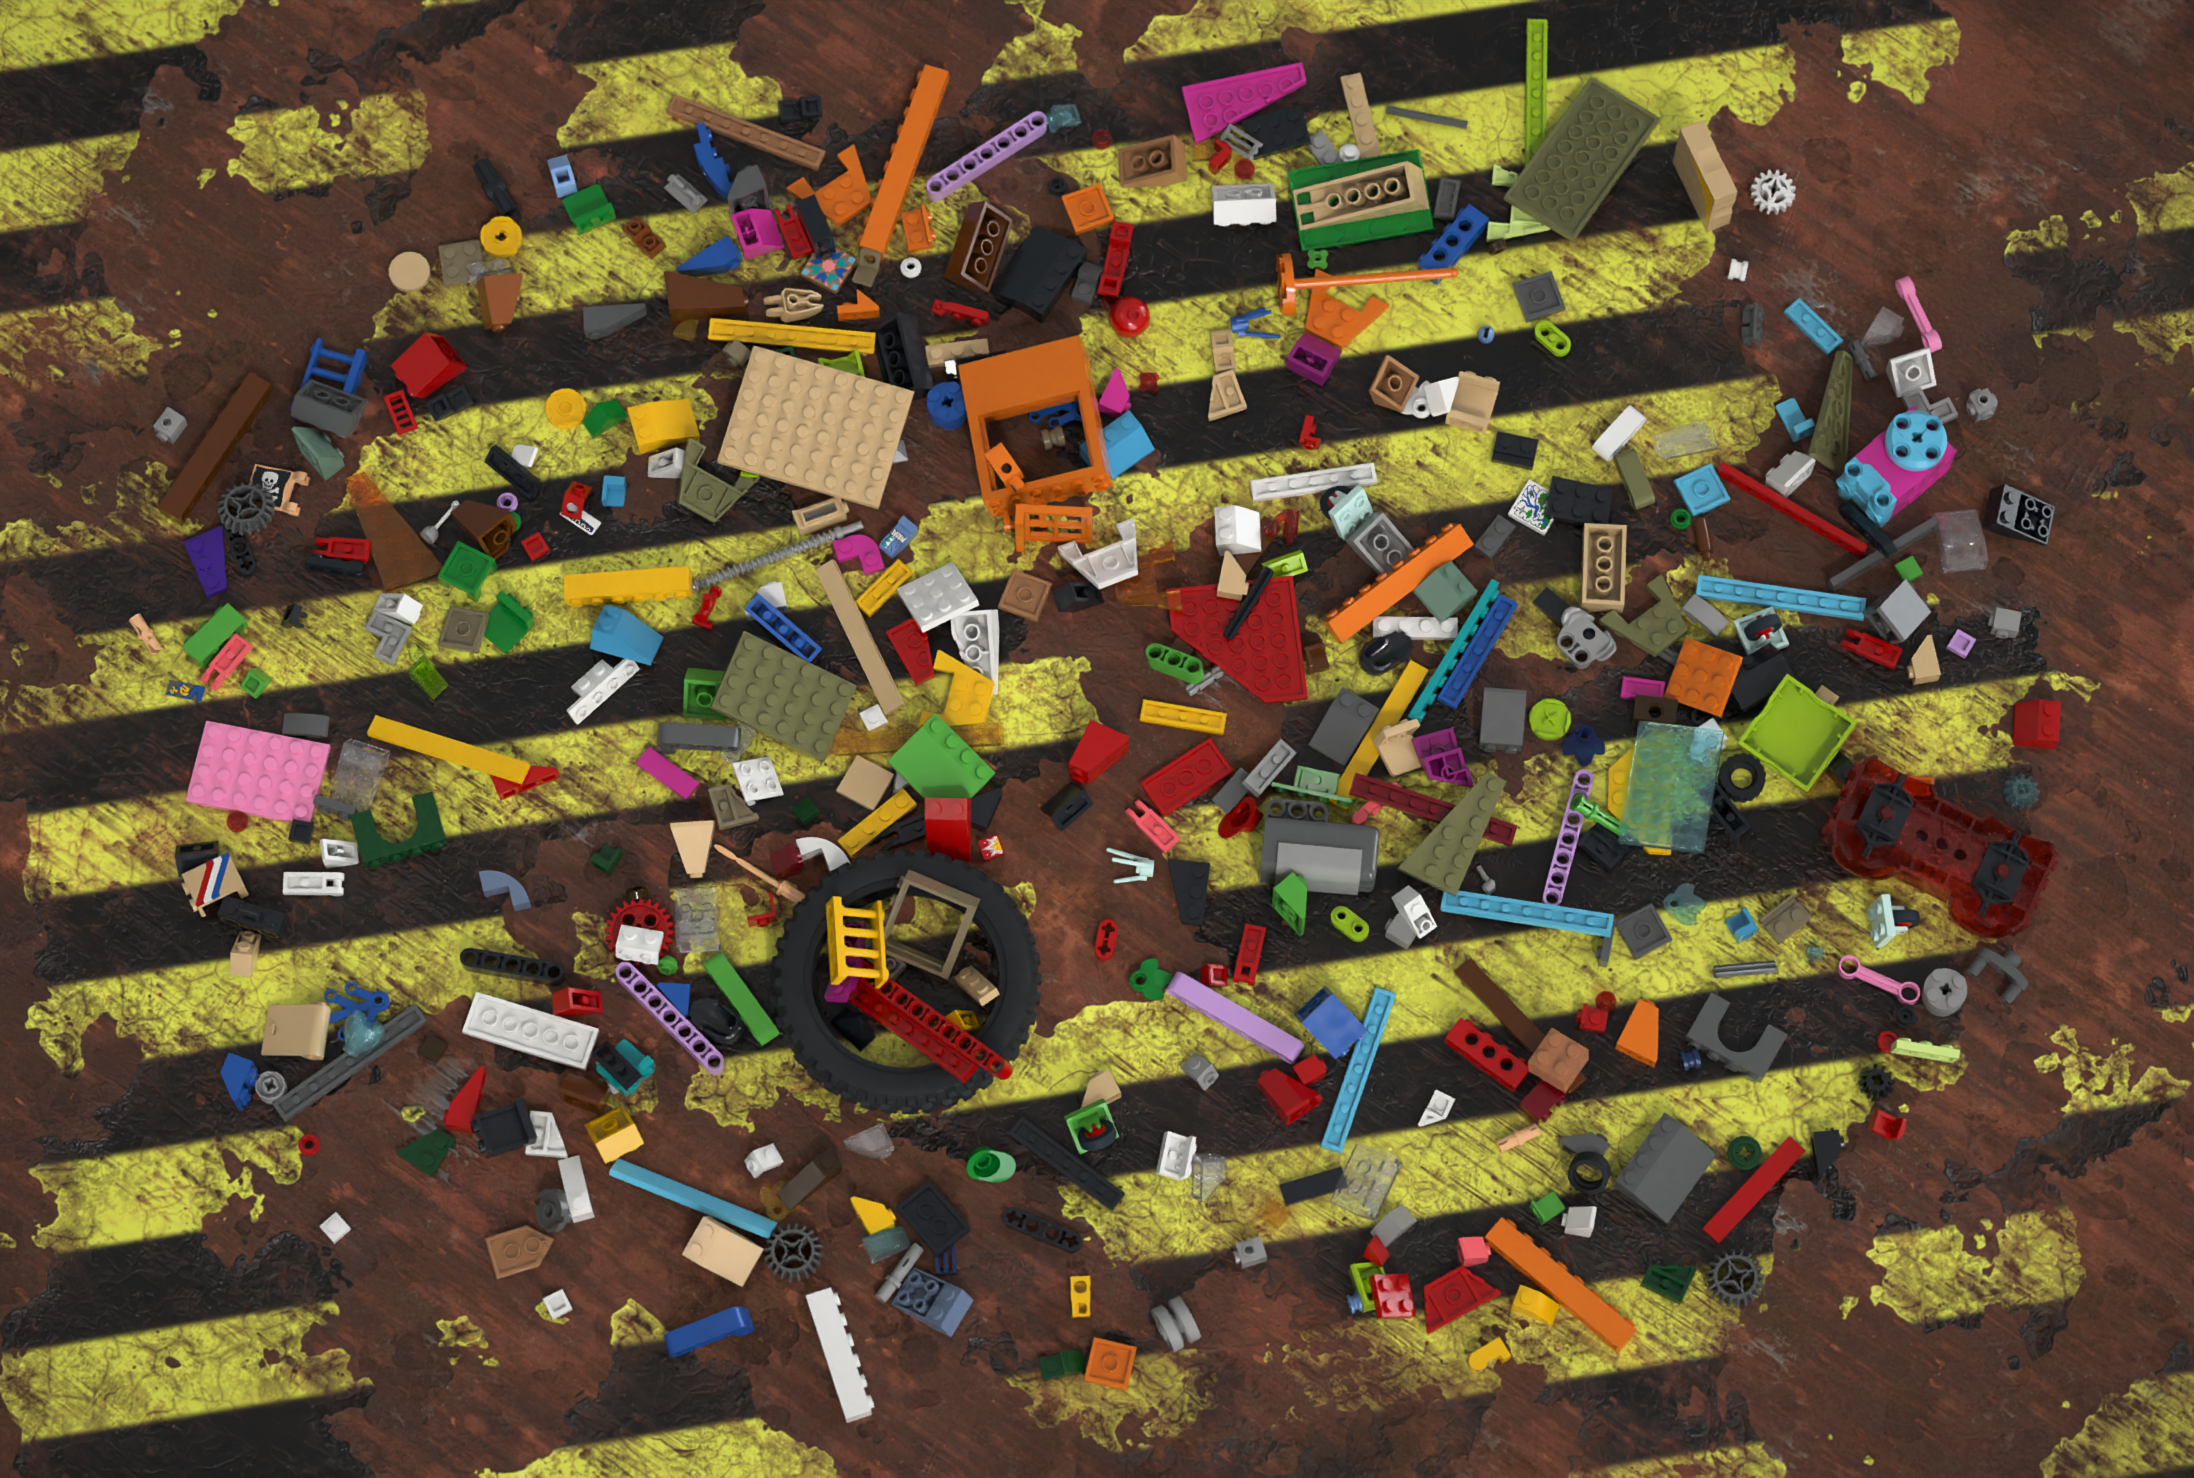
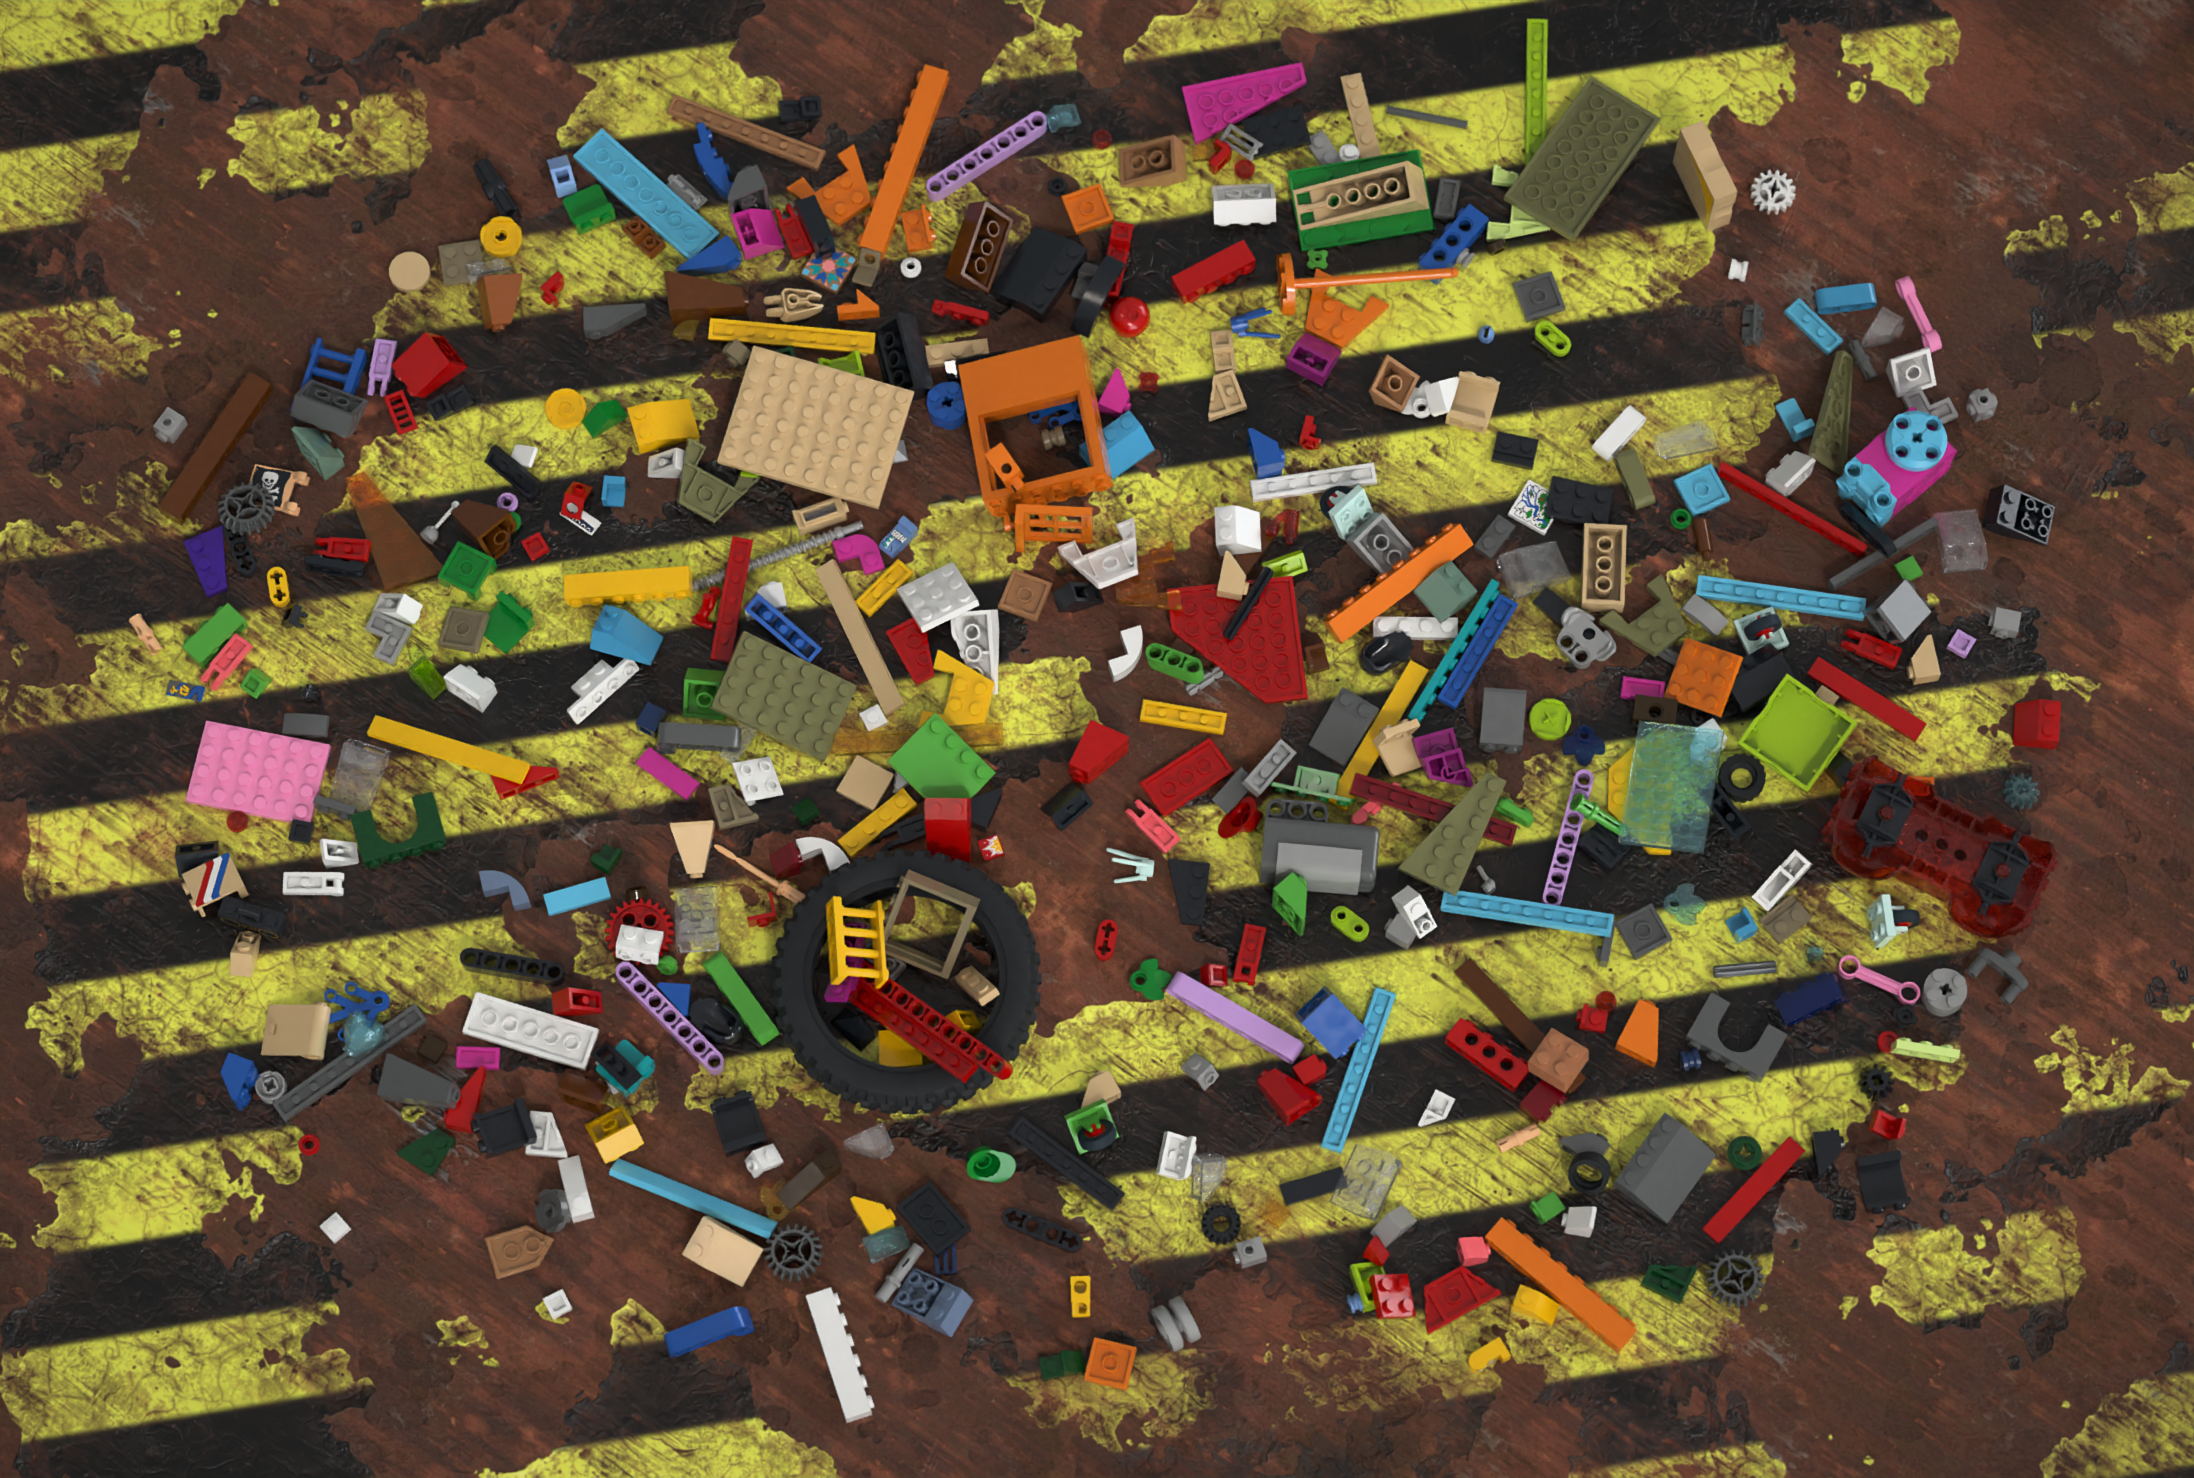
(283, 586): none -> yellow beam
(310, 691): none -> black plate
(381, 363): none -> lavender hinge
(413, 1085): none -> dark grey slope
(470, 687): none -> white slope
(475, 1057): none -> dark pink tile
(551, 286): none -> red bracket
(577, 896): none -> medium azure tile
(646, 195): none -> medium azure plate
(650, 718): none -> dark blue panel
(731, 599): none -> red tile
(738, 1123): none -> black panel
(896, 1052): none -> yellow tile
(1096, 295): none -> black slope
(1132, 644): none -> white brick
(1213, 272): none -> red brick
(1227, 1212): none -> black tyre
(1265, 455): none -> blue slope
(1465, 258): none -> light grey bush
(1521, 816): none -> bright green plate
(1533, 569): none -> clear slope
(1782, 880): none -> white slope
(1811, 998): none -> clear blue wedge
(1845, 298): none -> dark azure beam
(1866, 699): none -> red tile
(1882, 1182): none -> black panel

